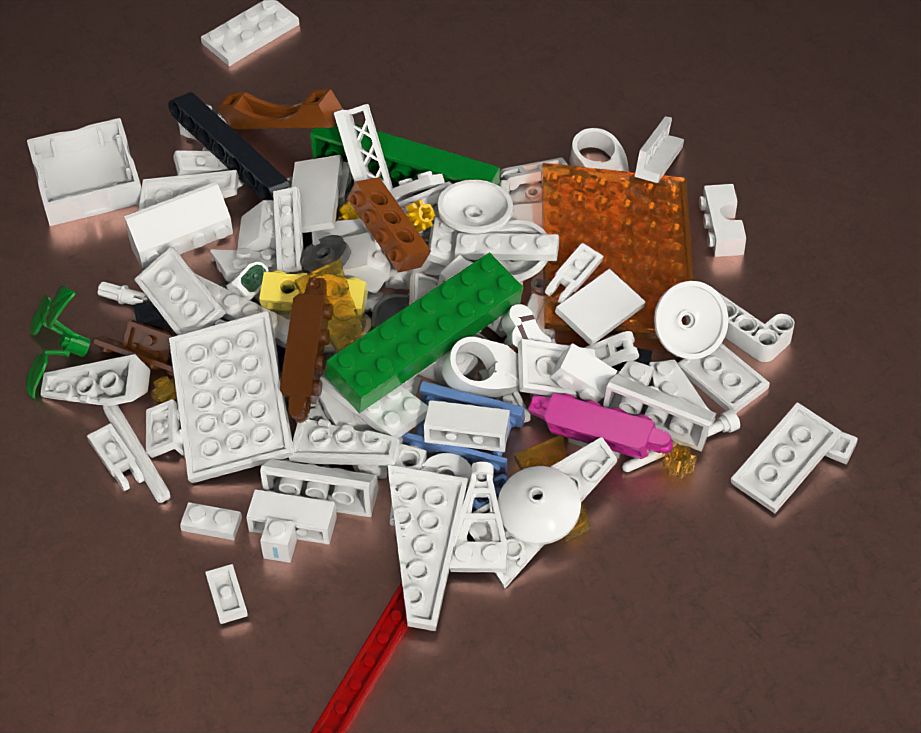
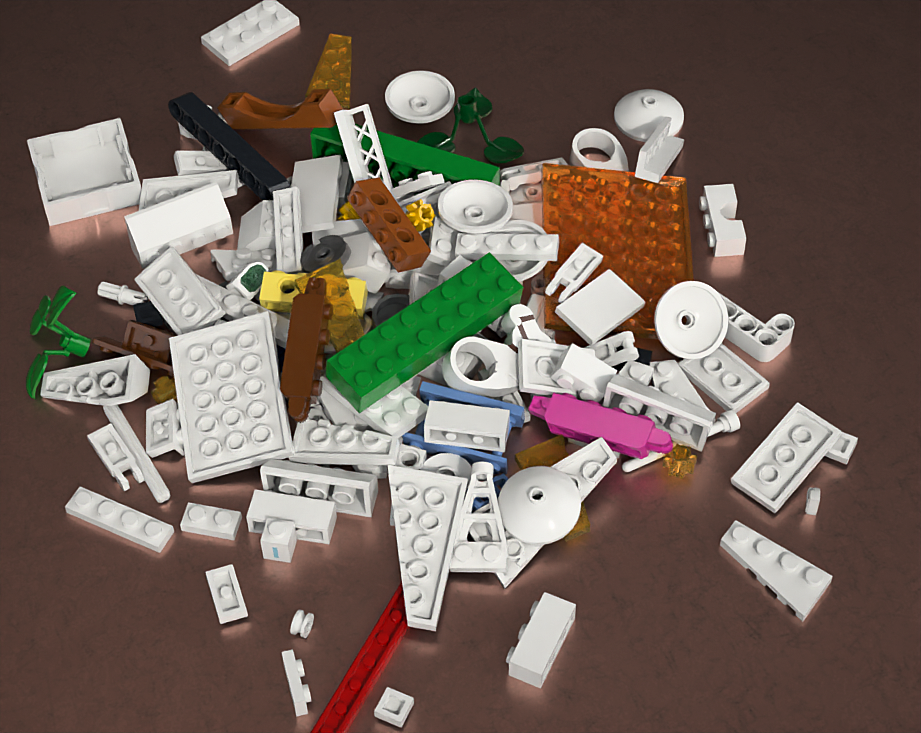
(119, 519): none -> white plate
(299, 692): none -> white plate
(302, 623): none -> white bush
(335, 69): none -> clear yellow wing
(394, 707): none -> white plate
(419, 97): none -> white dish
(468, 109): none -> dark green plant
(541, 639): none -> white brick
(642, 112): none -> white dish
(787, 574): none -> white wing
(812, 500): none -> white tile

